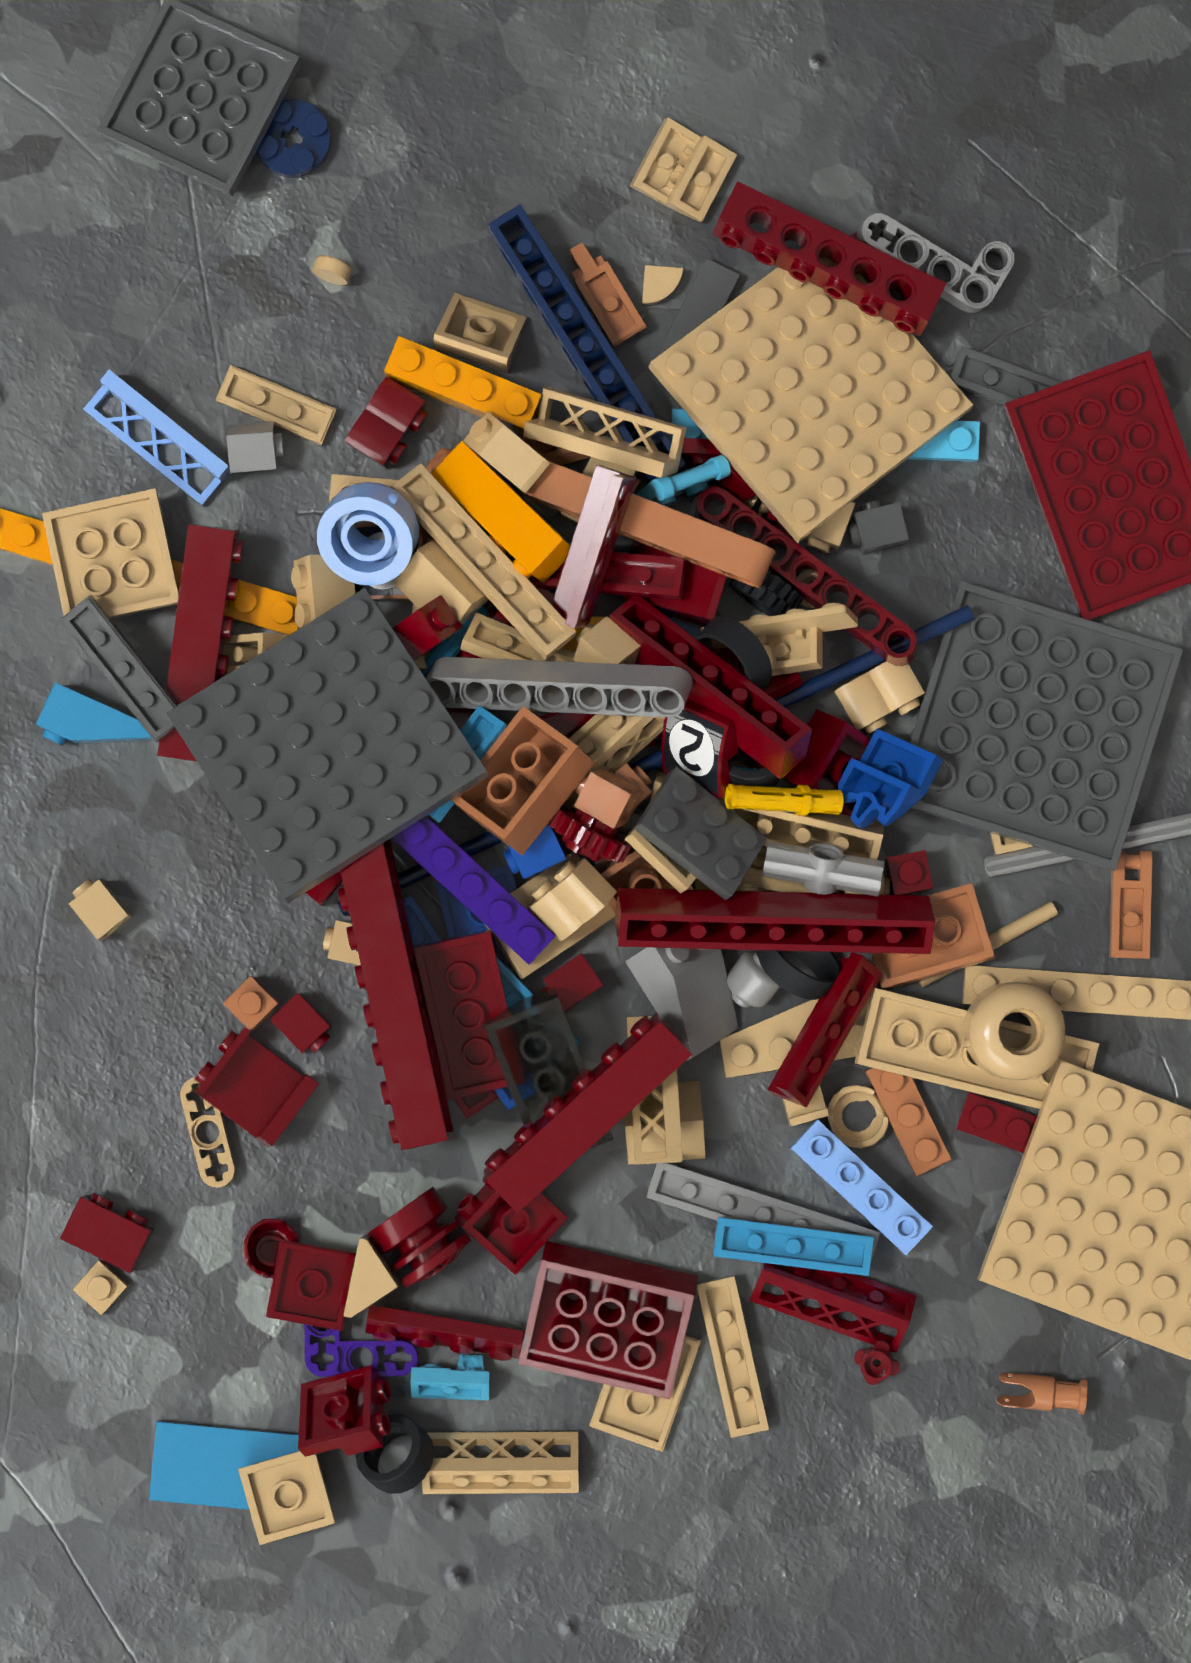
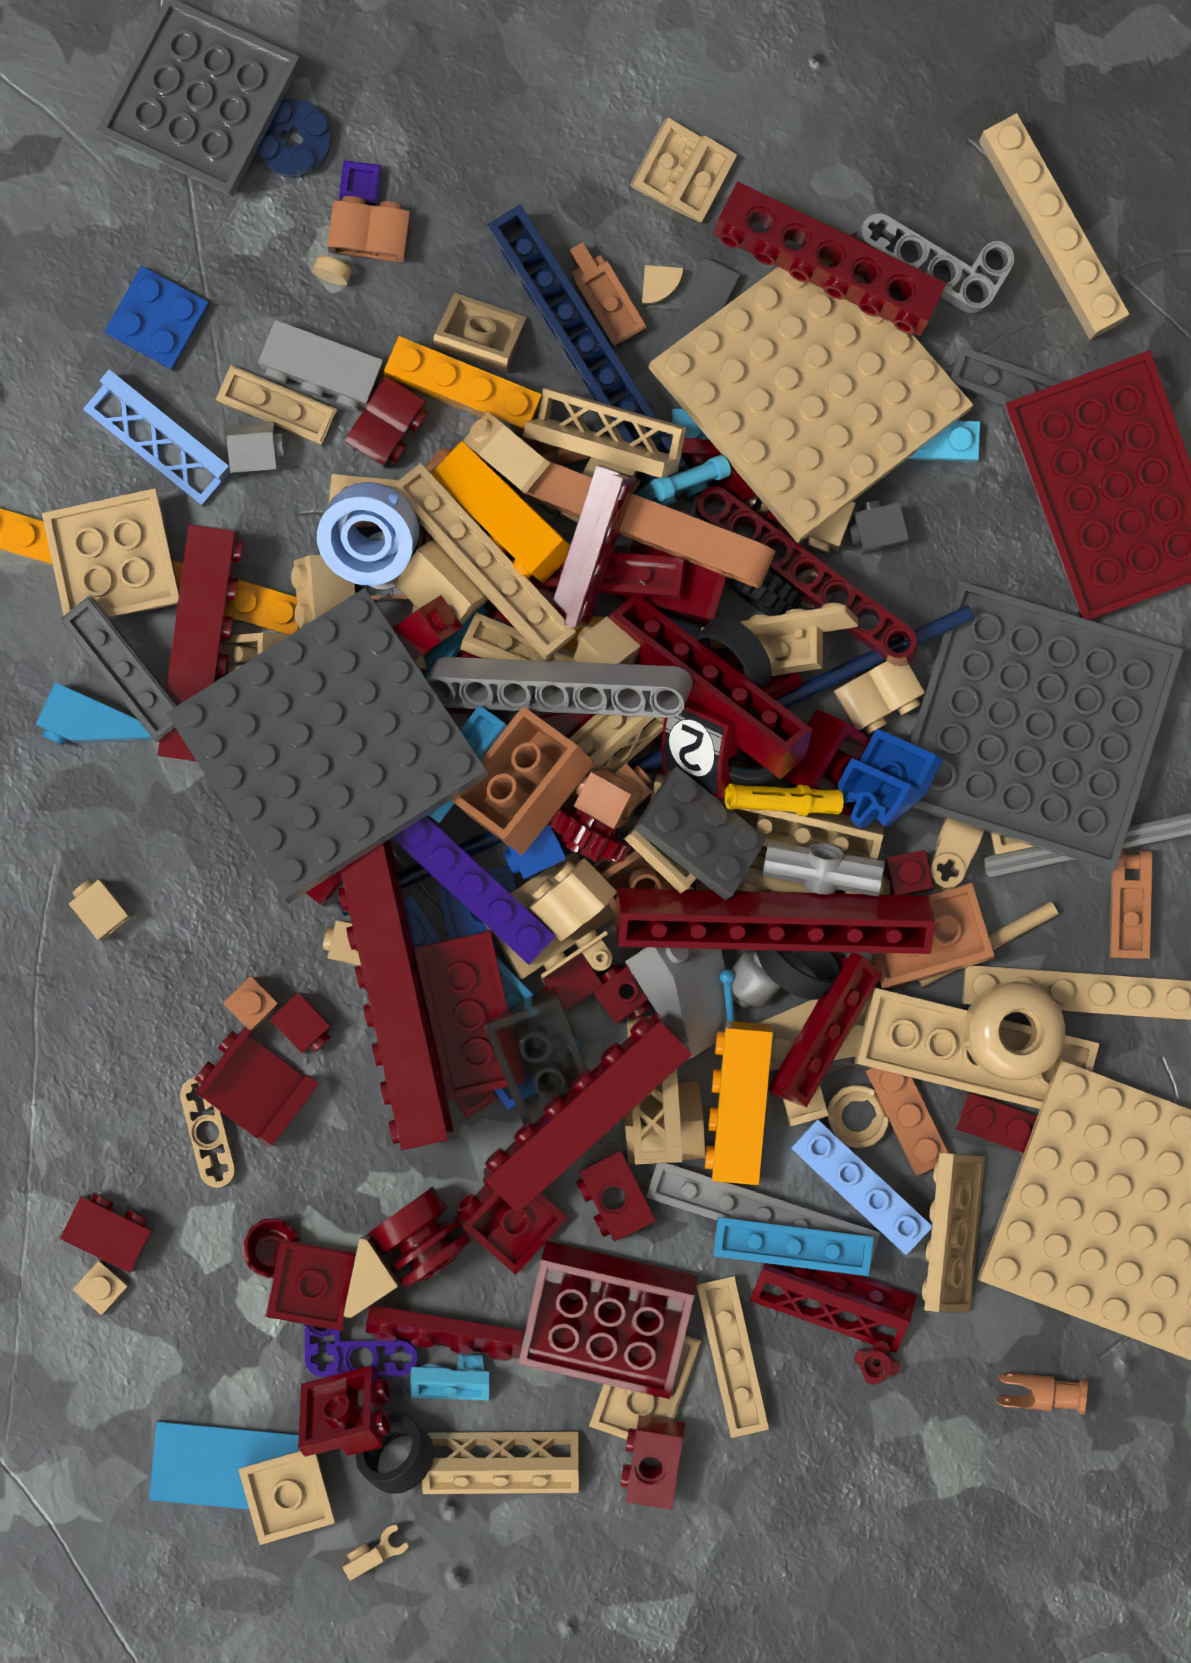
(156, 318): none -> blue plate
(320, 365): none -> light grey brick
(361, 181): none -> dark purple tile
(365, 1558): none -> tan plate
(369, 230): none -> nougat brick
(592, 949): none -> tan hinge
(612, 1002): none -> dark red brick
(615, 1172): none -> dark red brick
(653, 1484): none -> dark red brick
(727, 978): none -> dark azure hinge
(741, 1102): none -> light orange brick
(954, 846): none -> tan piece
(954, 1233): none -> tan plate
(1053, 227): none -> tan brick

